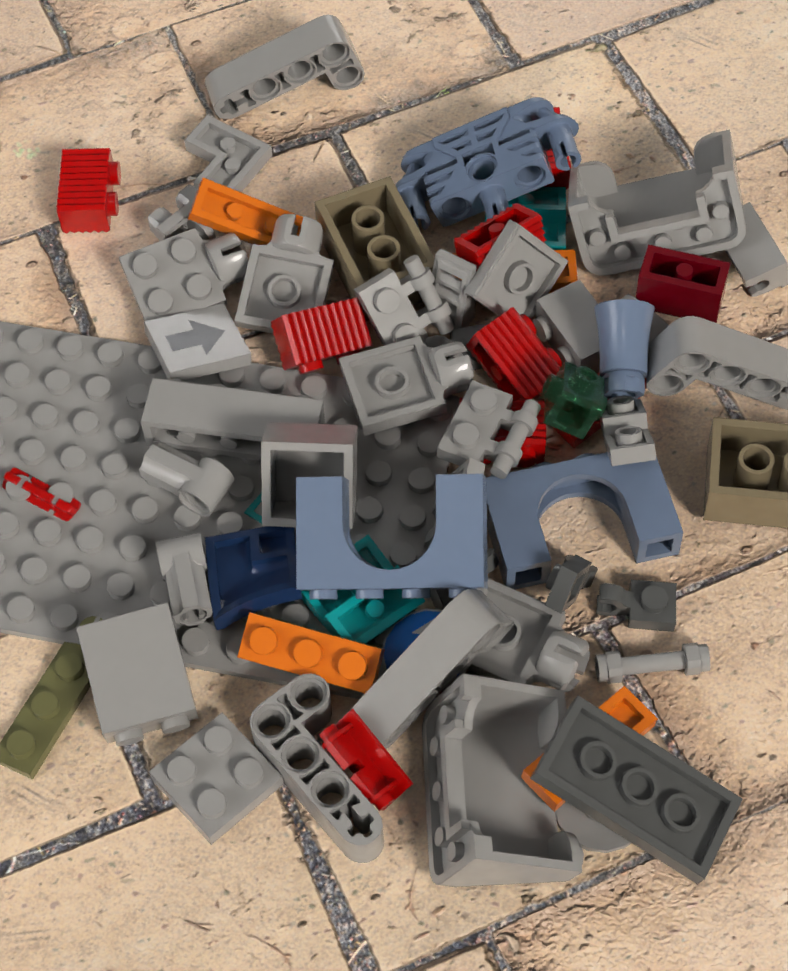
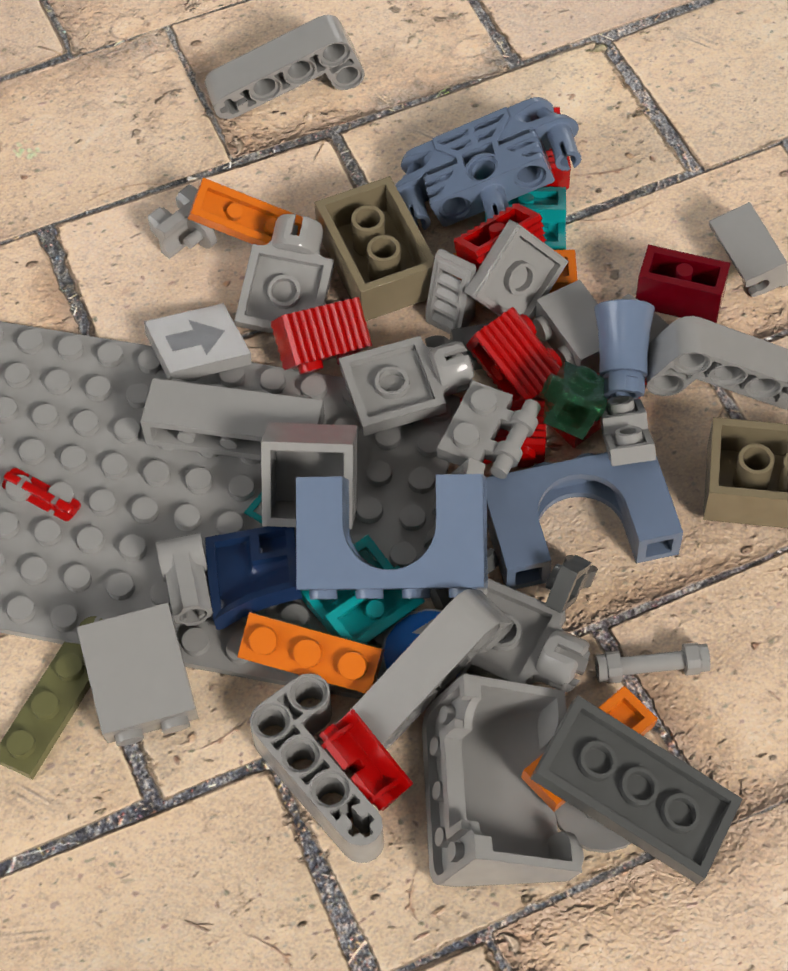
(86, 190): red brick -> none
(184, 273): light grey plate -> none
(196, 483): light grey piece -> none
(216, 778): light grey plate -> none
(232, 153): light grey plate -> none
(390, 309): light grey plate -> none
(647, 604): dark grey plate -> none
(679, 211): light grey windscreen -> none

